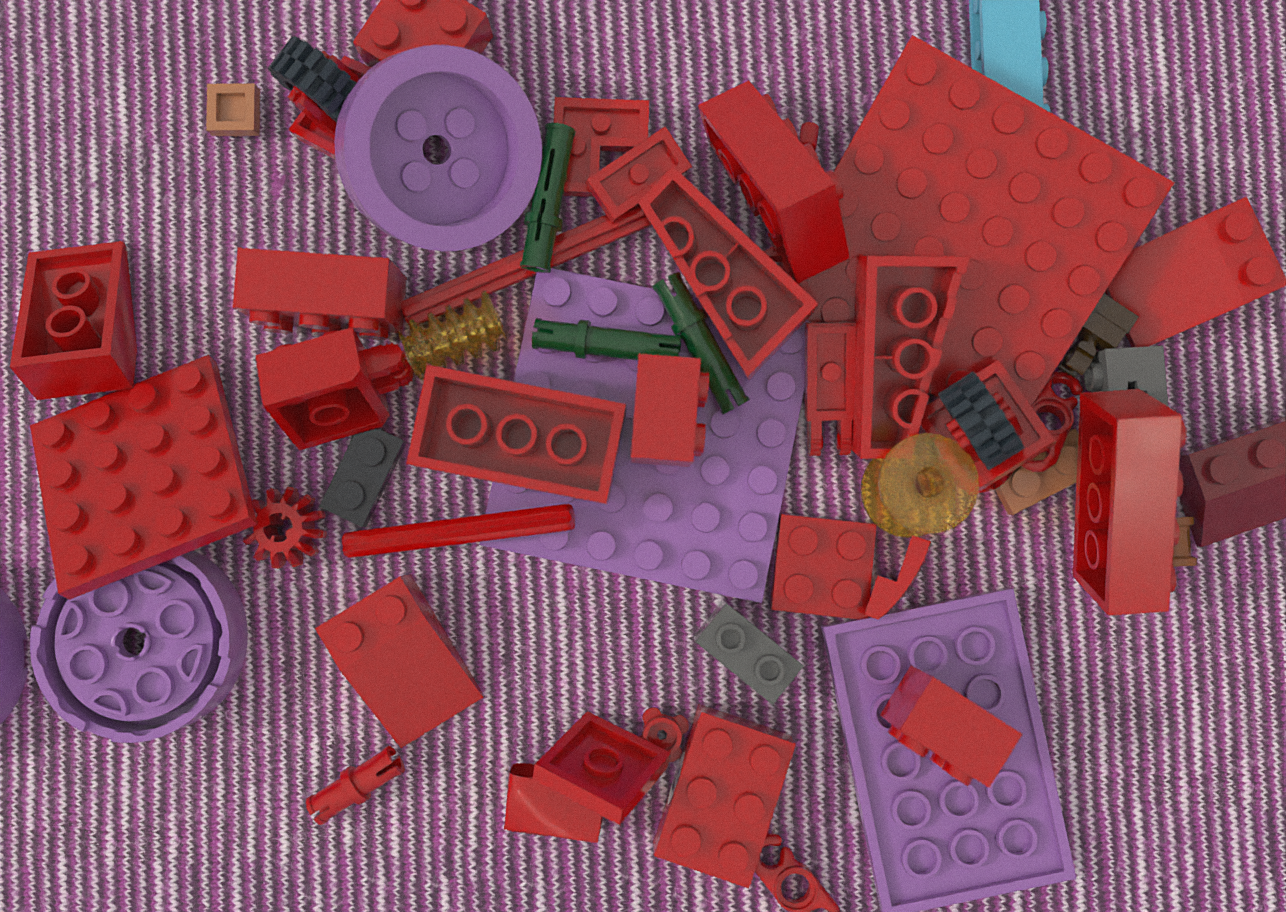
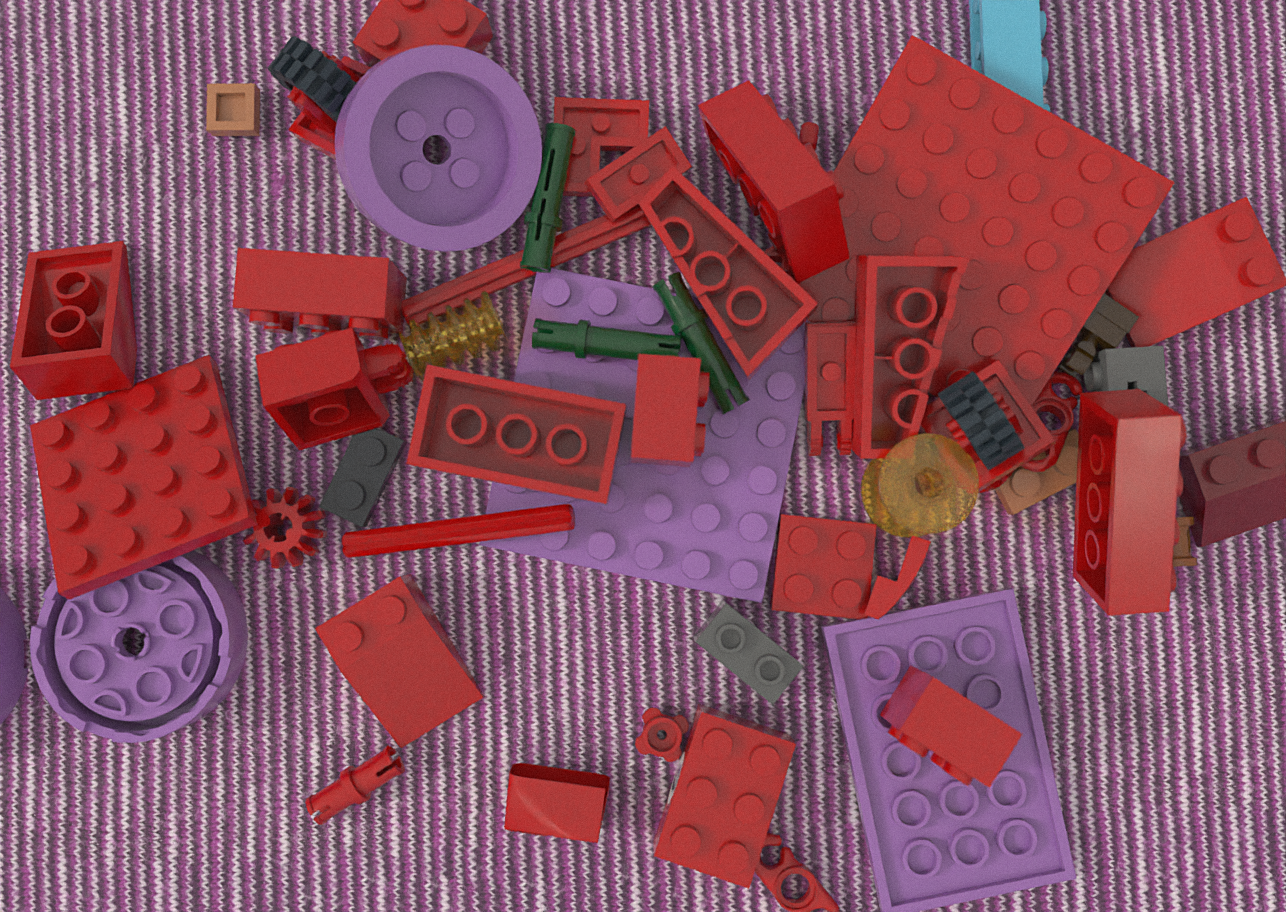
(602, 767): red plate -> none

